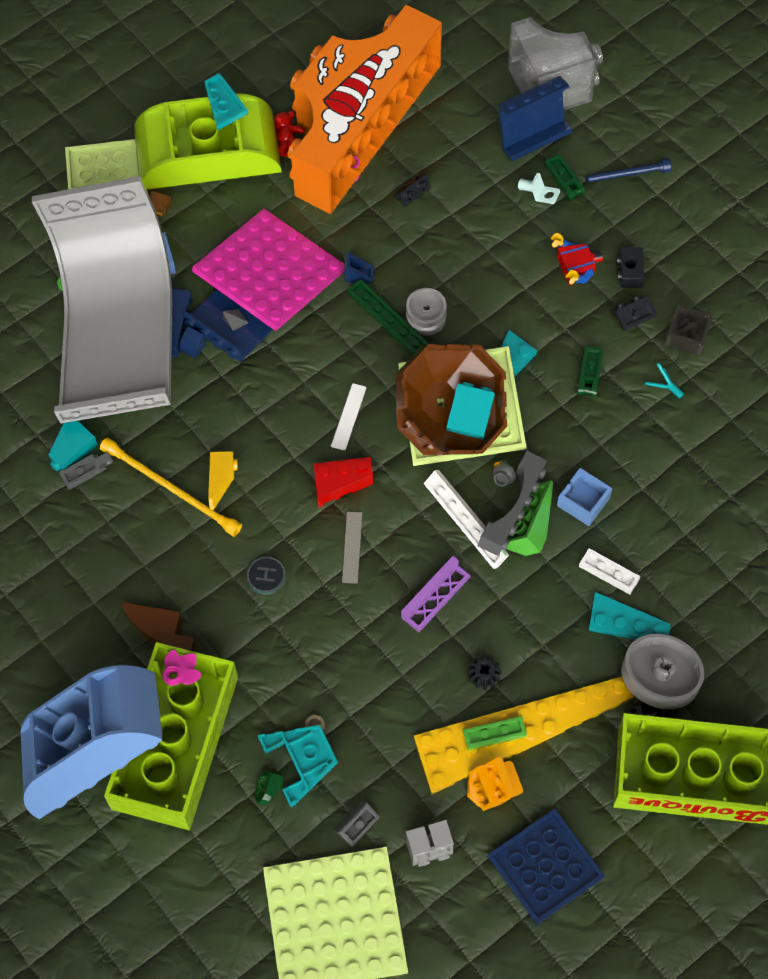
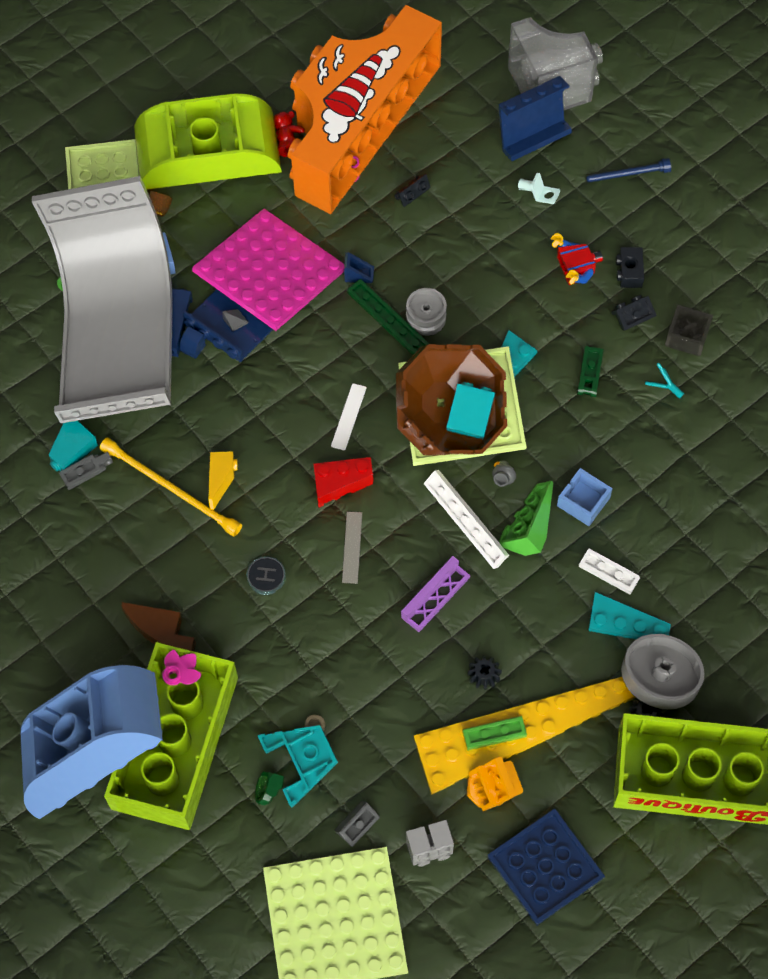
(223, 101): teal wing -> none
(496, 534): dark grey arch -> none
(564, 176): dark green plate -> none

